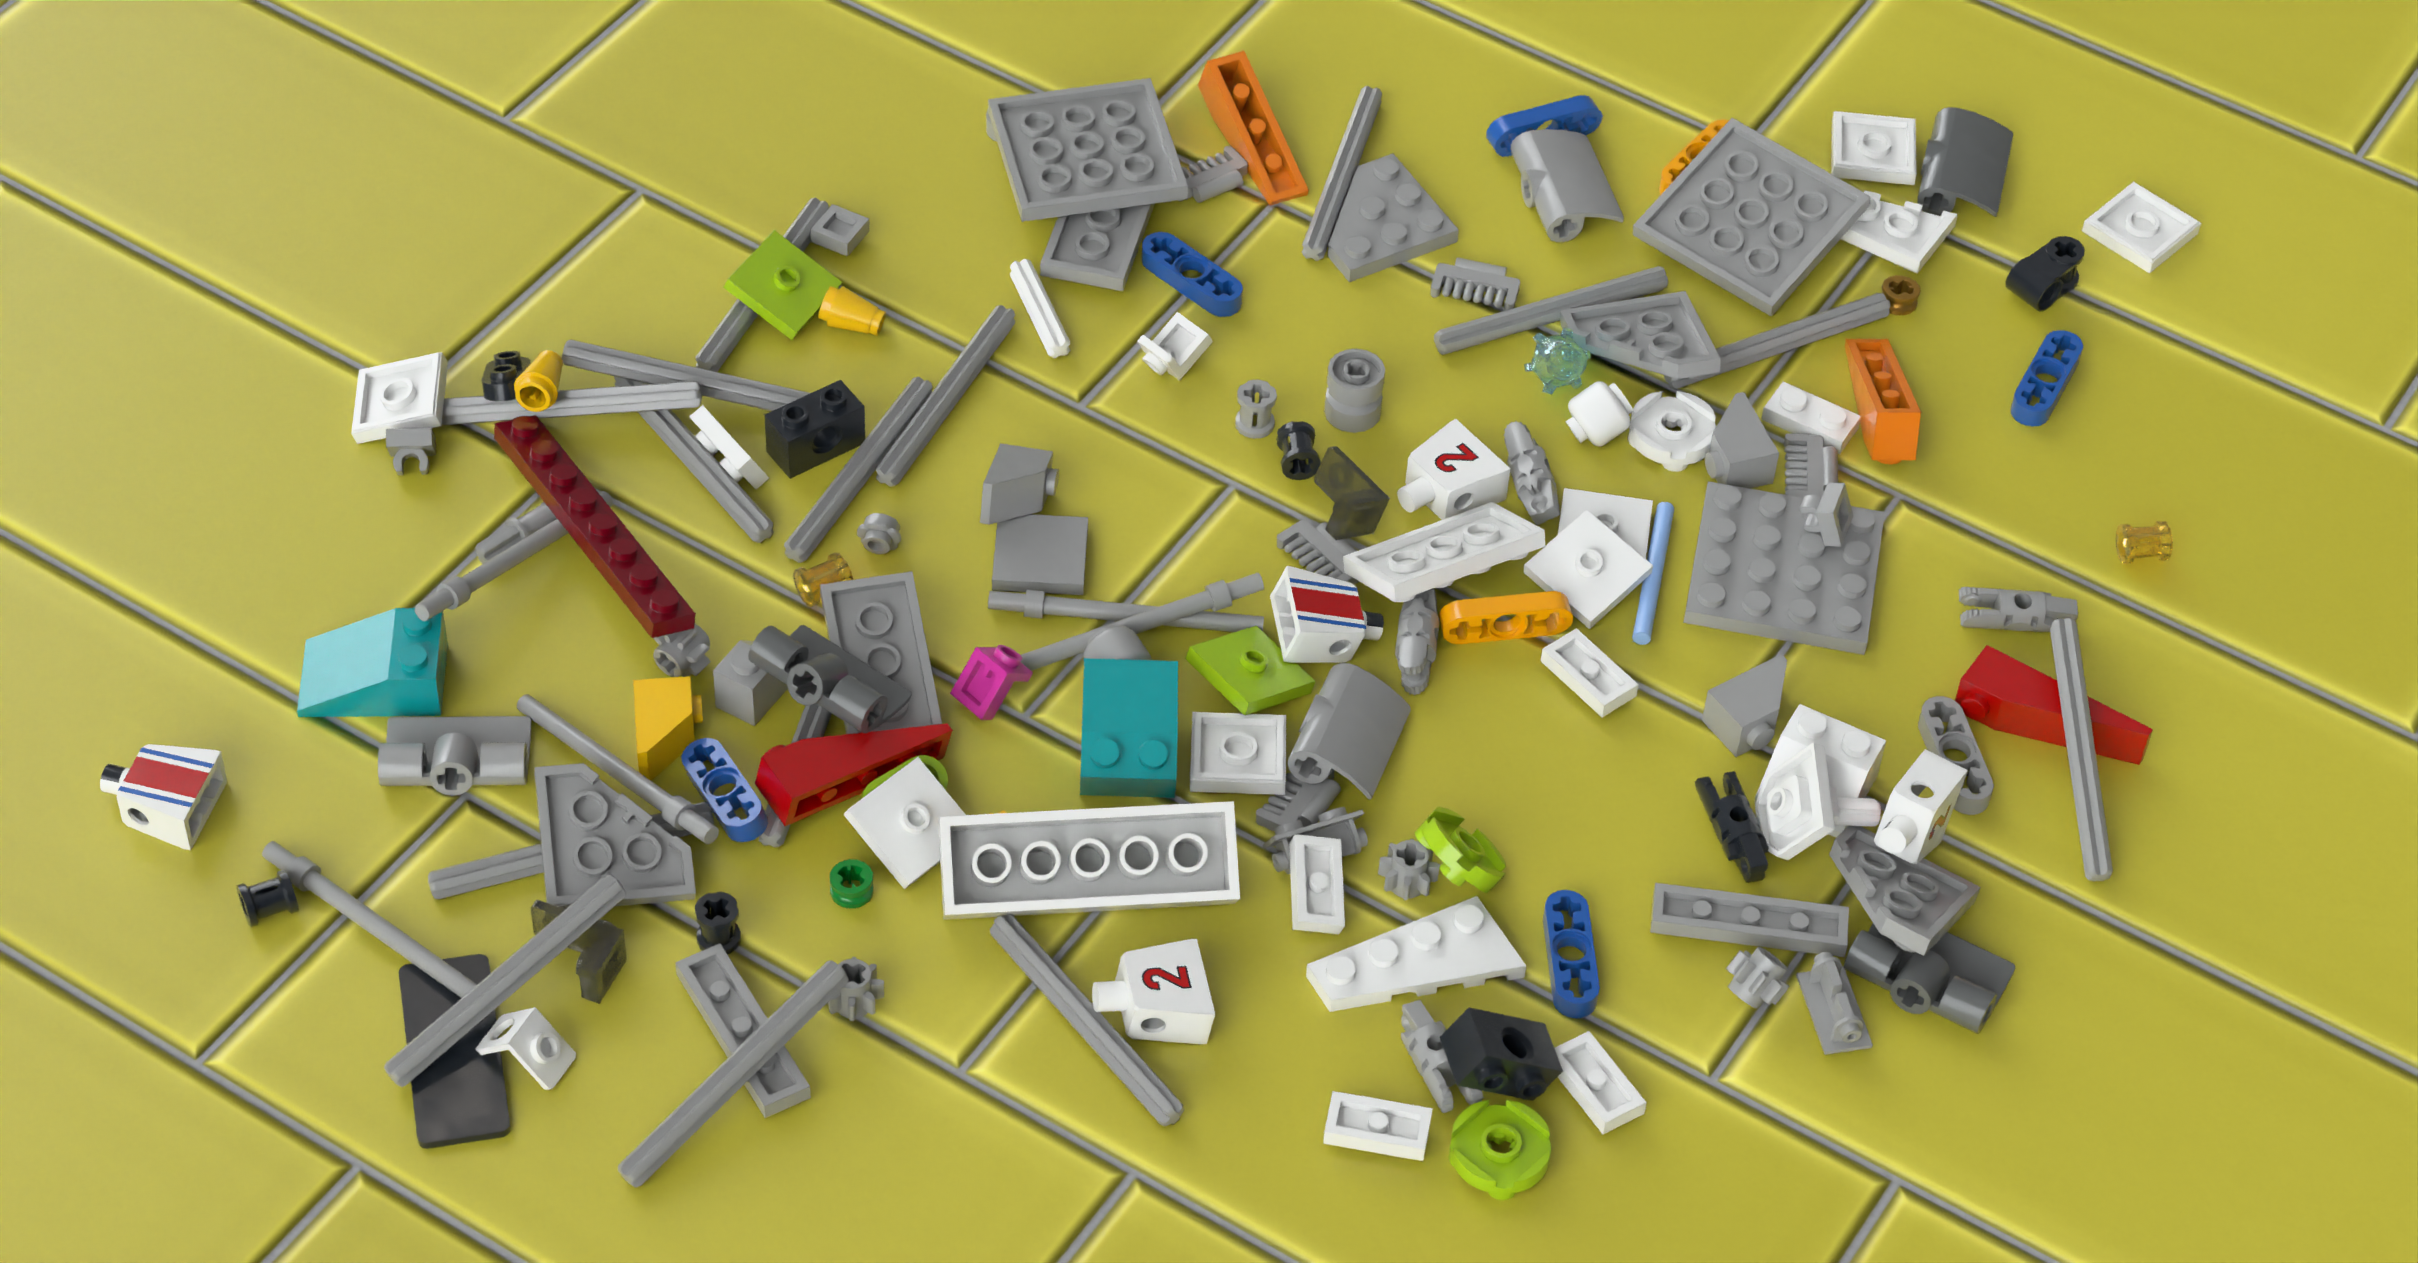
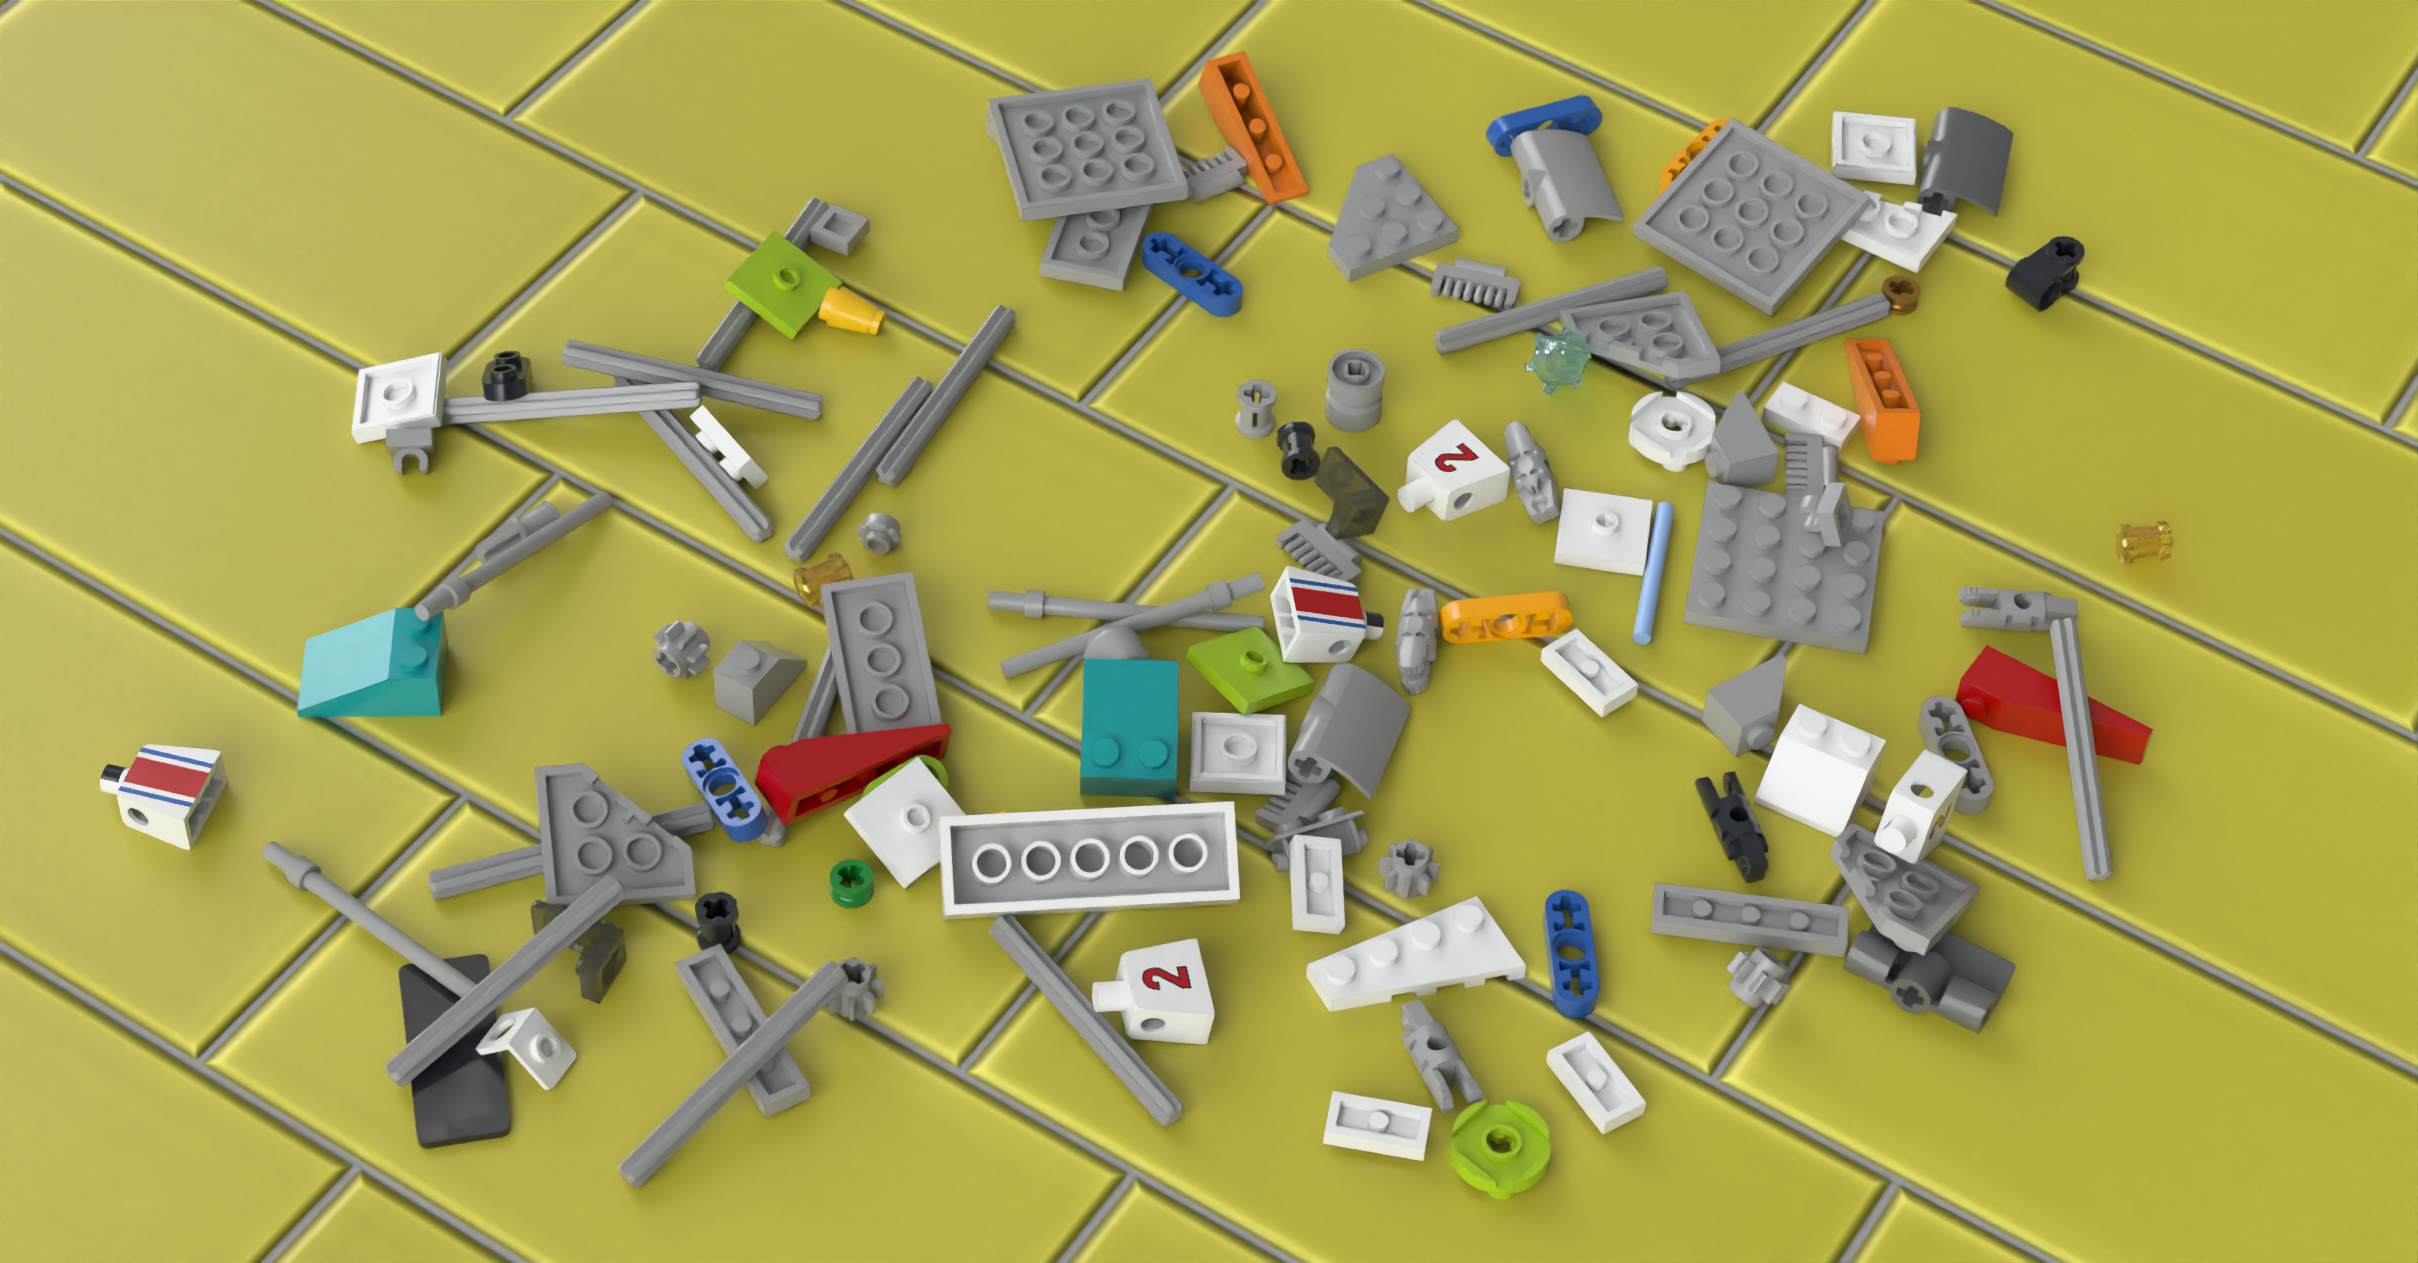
(267, 898): black bush -> none
(455, 752): light grey panel -> none
(539, 382): yellow cone -> none
(594, 527): dark red plate -> none
(664, 721): yellow slope -> none
(674, 809): light grey bar -> none
(815, 428): black brick -> none
(828, 676): dark grey panel -> none
(989, 679): dark pink bracket -> none
(1017, 483): light grey slope -> none
(1040, 308): white axle -> none
(1040, 554): light grey tile -> none
(1175, 347): white bracket -> none
(1341, 173): light grey axle -> none
(1444, 552): white plate -> none
(1463, 855): lime plate -> none
(1501, 1054): black brick -> none
(1588, 567): white plate -> none
(1599, 413): white head -> none
(1801, 807): white piece -> none
(1833, 1006): light grey hinge -> none
(2047, 392): blue beam -> none
(2141, 227): white tile -> none

